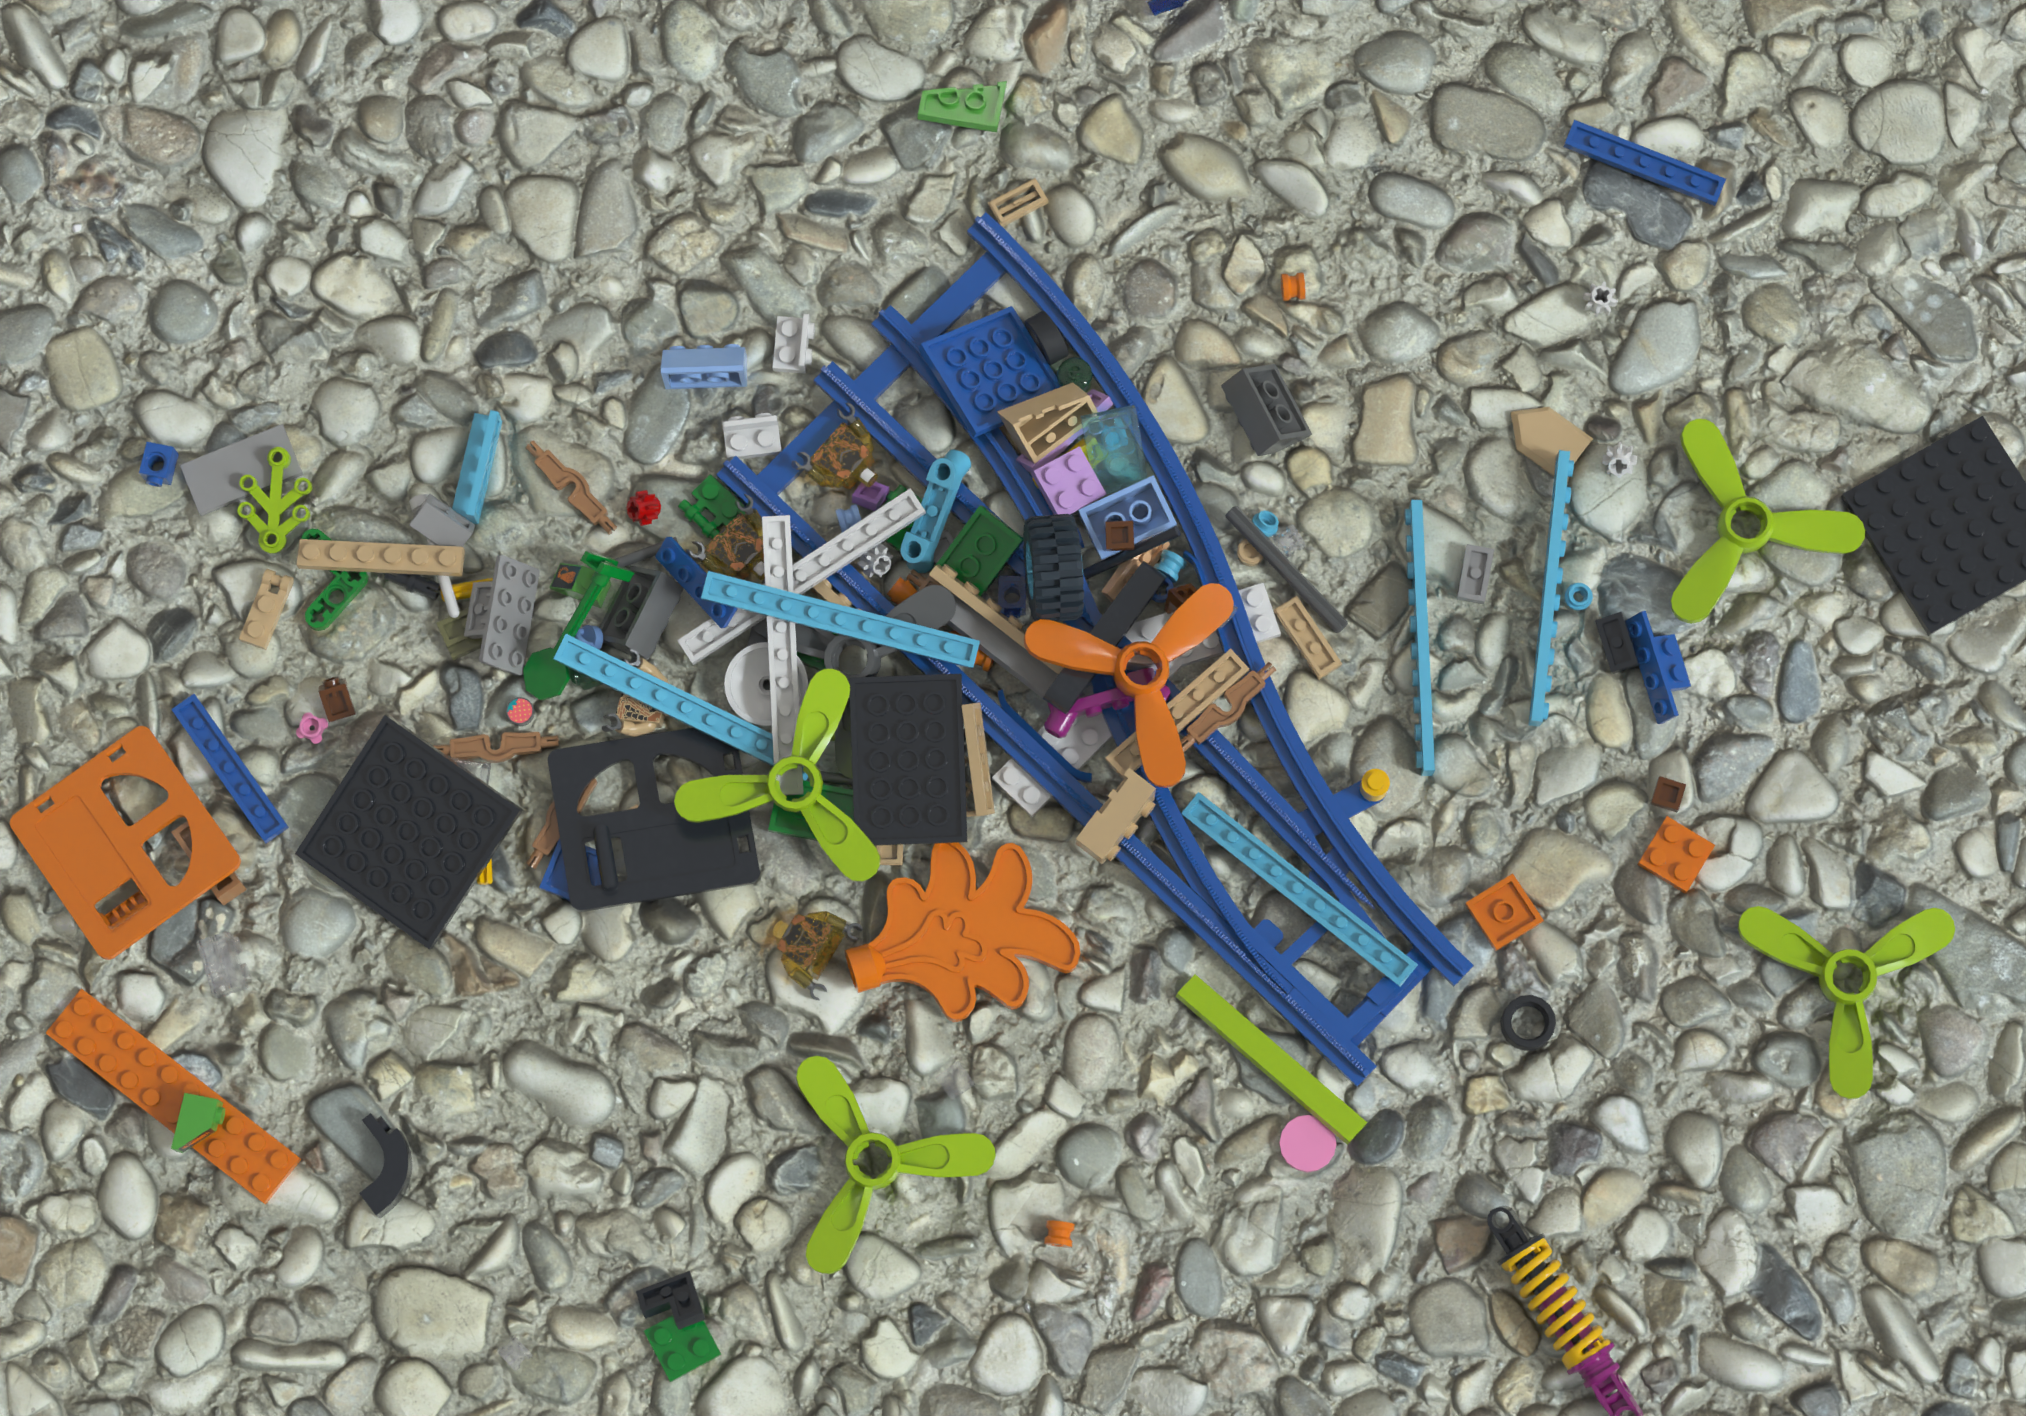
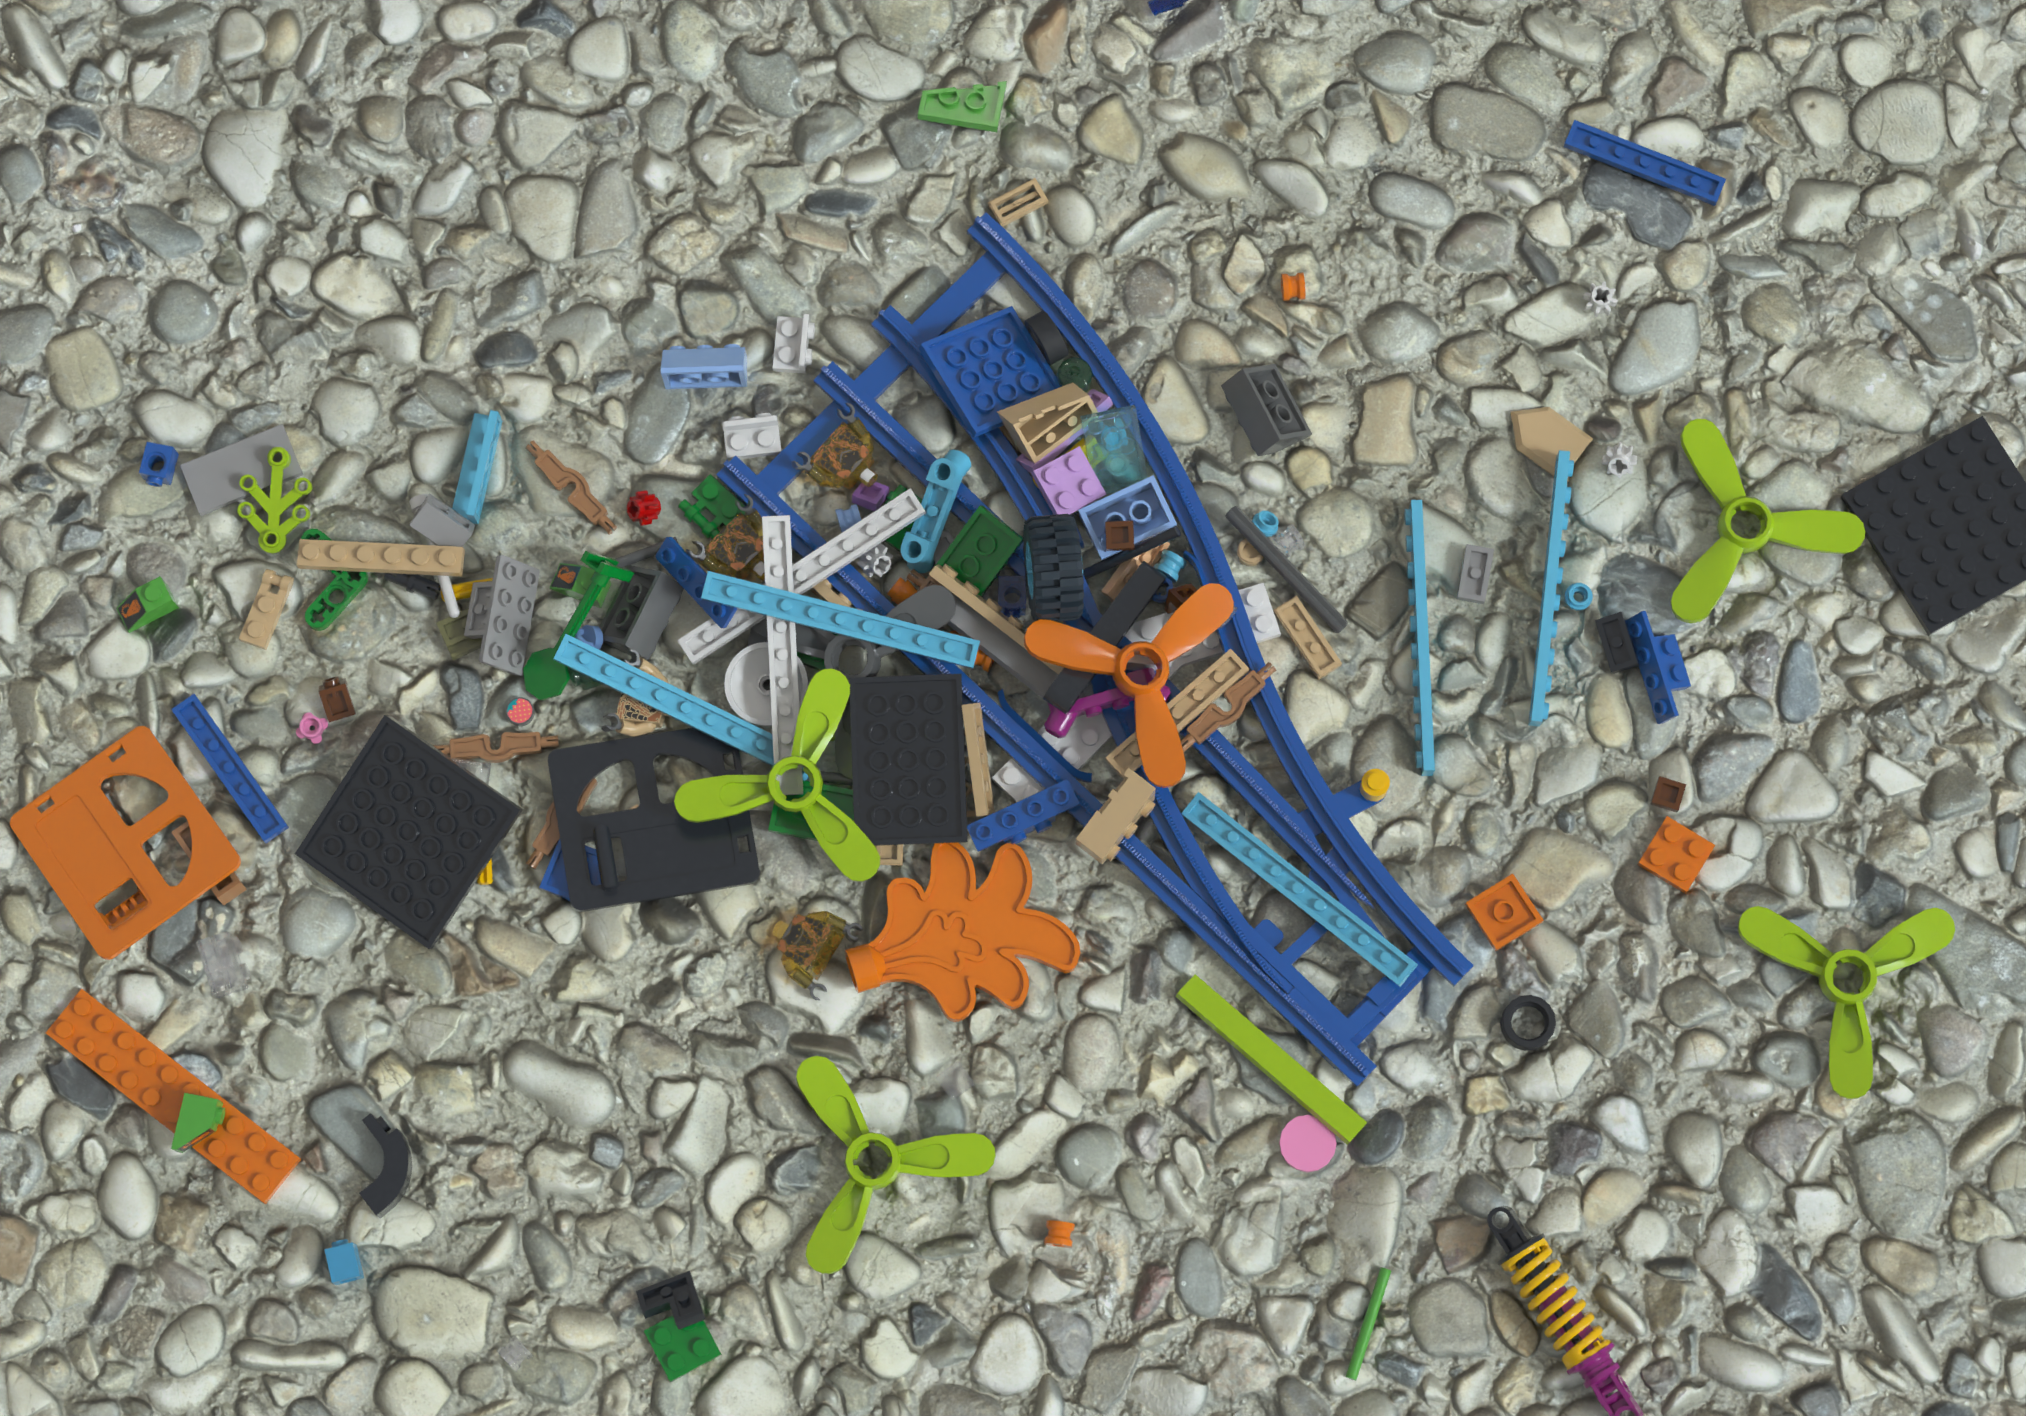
(146, 604): none -> bright green slope
(344, 1262): none -> dark azure brick
(1023, 817): none -> blue bracket
(1368, 1324): none -> bright green bar

